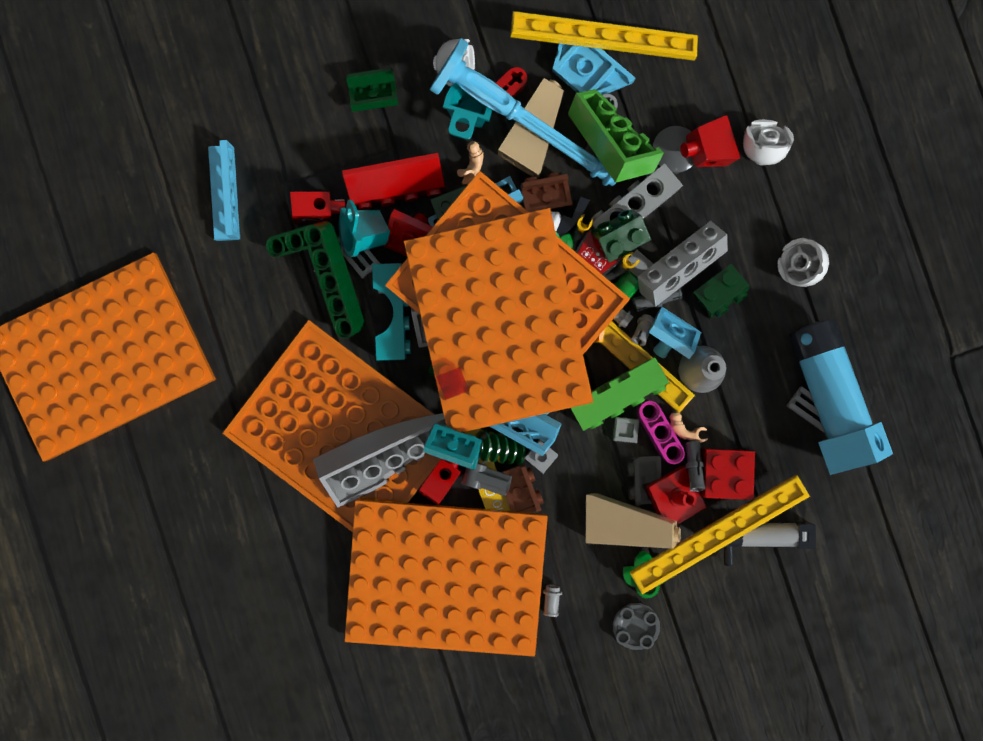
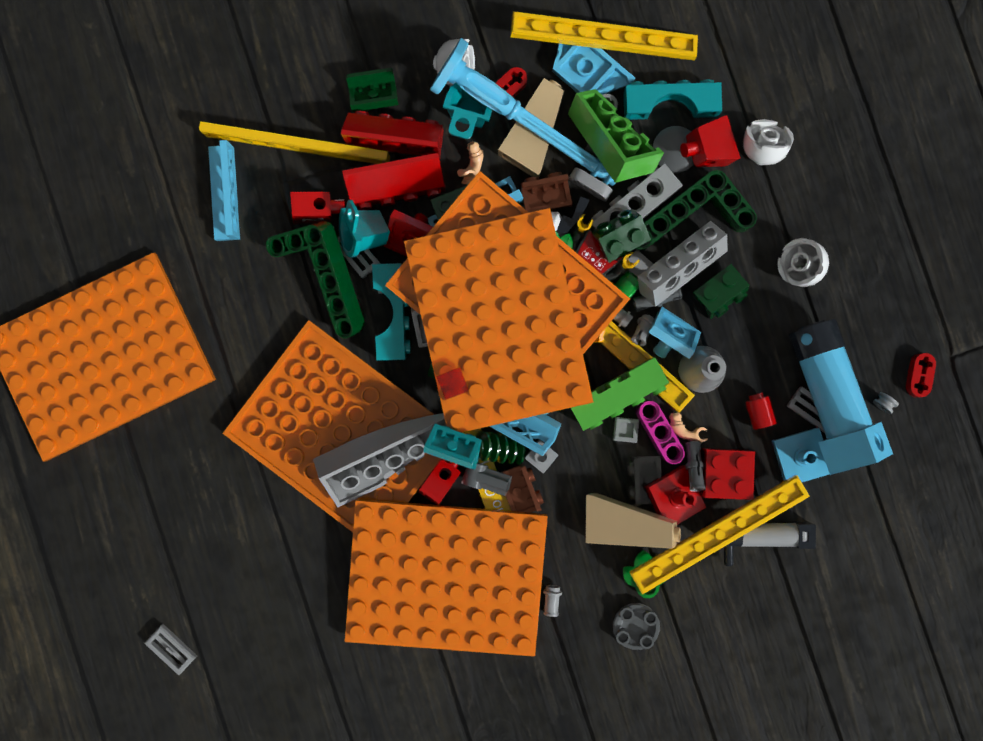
(171, 649): none -> light grey tile
(294, 143): none -> yellow tile
(392, 134): none -> red slope
(590, 184): none -> light grey beam
(701, 98): none -> teal arch
(706, 193): none -> dark green beam
(760, 411): none -> red brick
(801, 455): none -> medium azure tile
(885, 403): none -> light grey bush
(920, 375): none -> red beam

